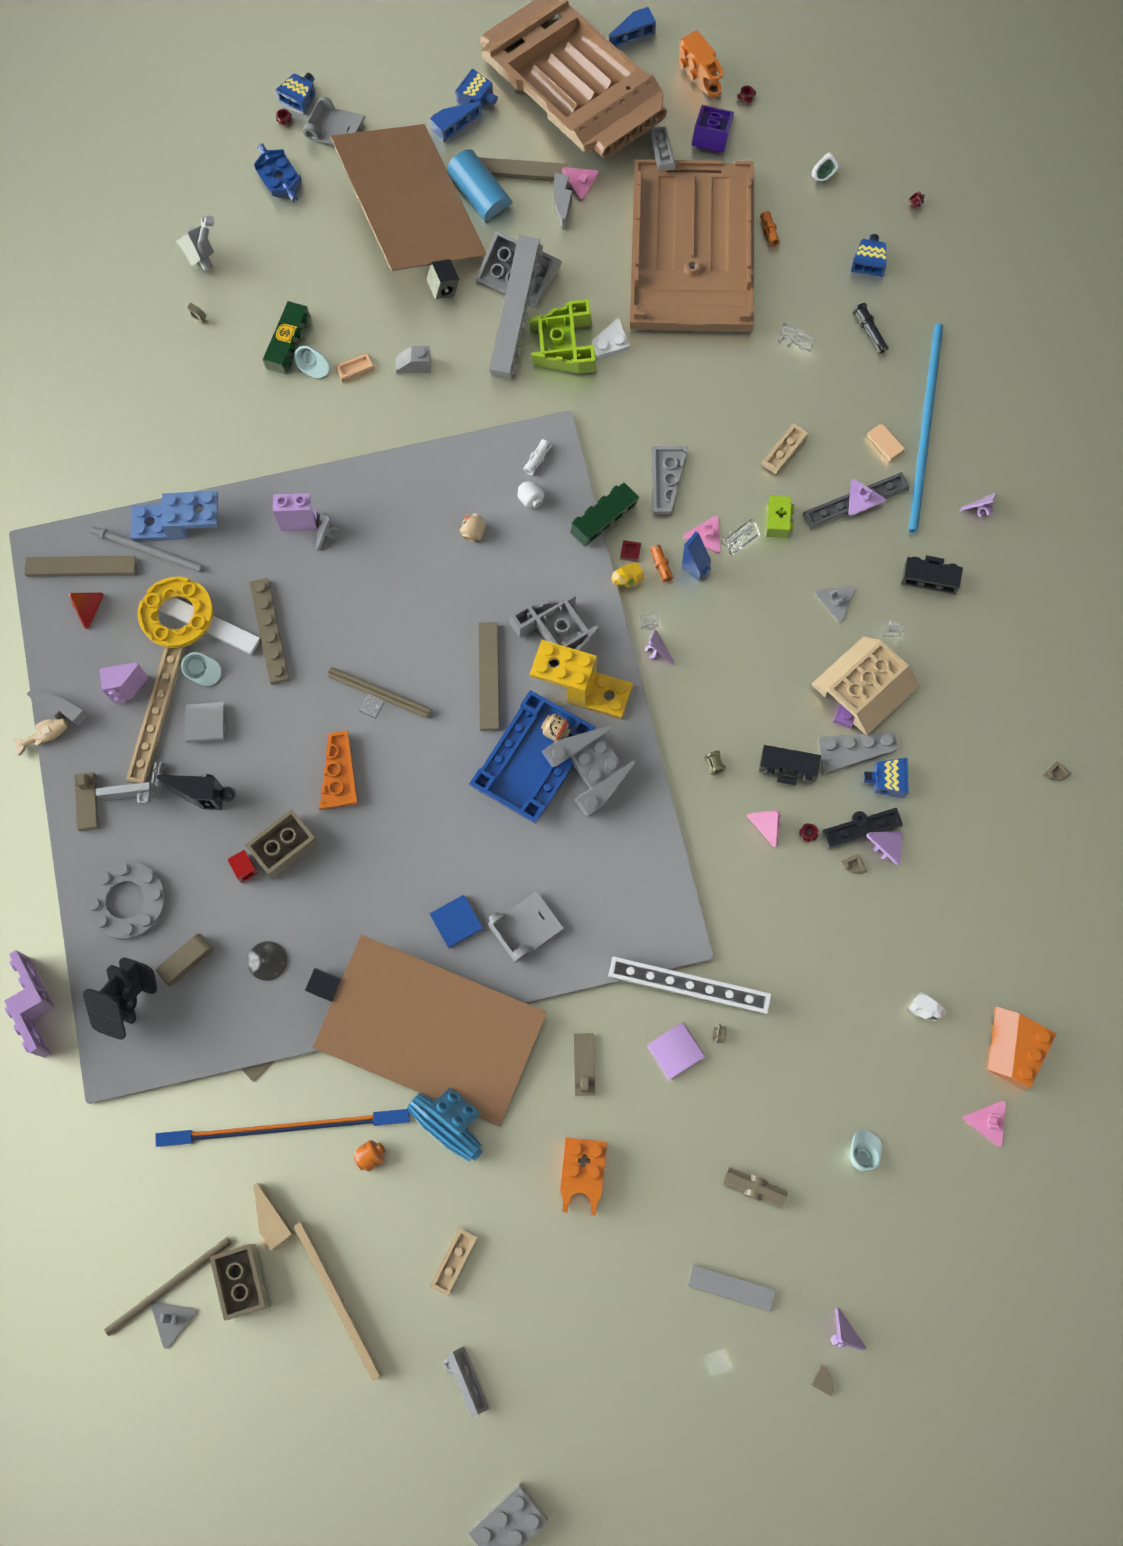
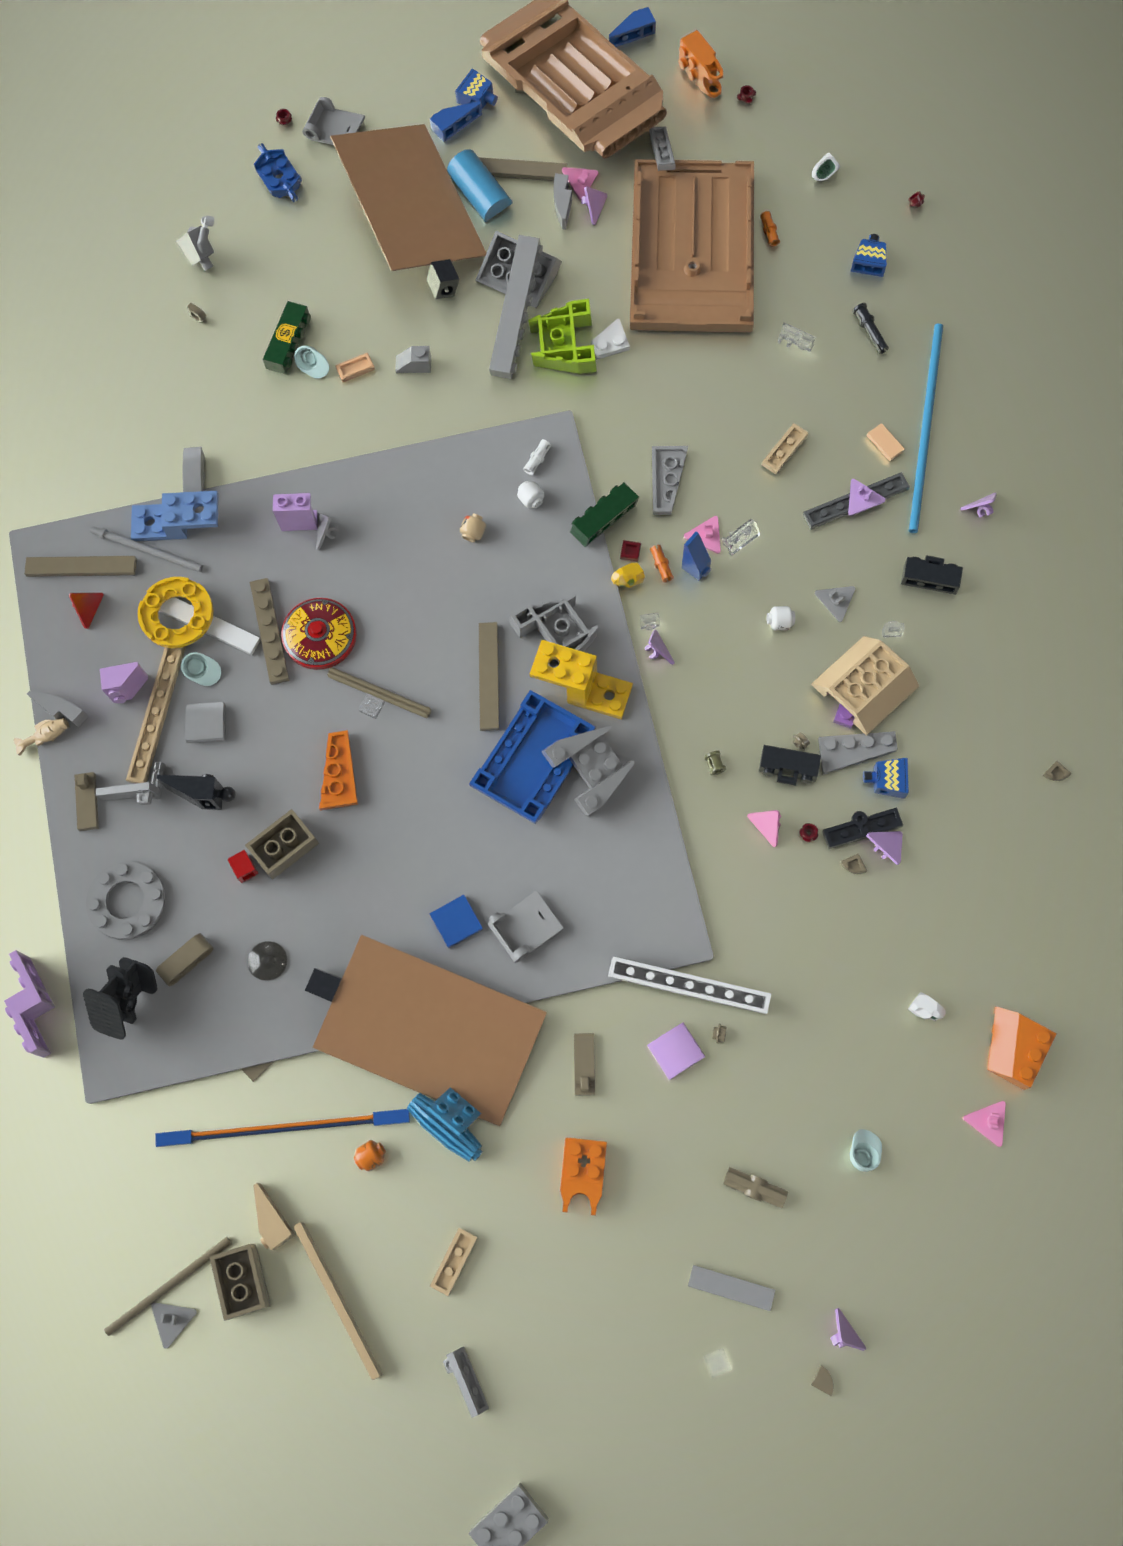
(193, 469): none -> light grey slope
(297, 92): blue torso -> none
(318, 633): none -> dish
(555, 727): tan head -> none
(595, 201): none -> lavender piece
(712, 129): dark purple slope -> none
(778, 507): lime brick -> none
(781, 618): none -> white head
(800, 741): none -> dark tan plate

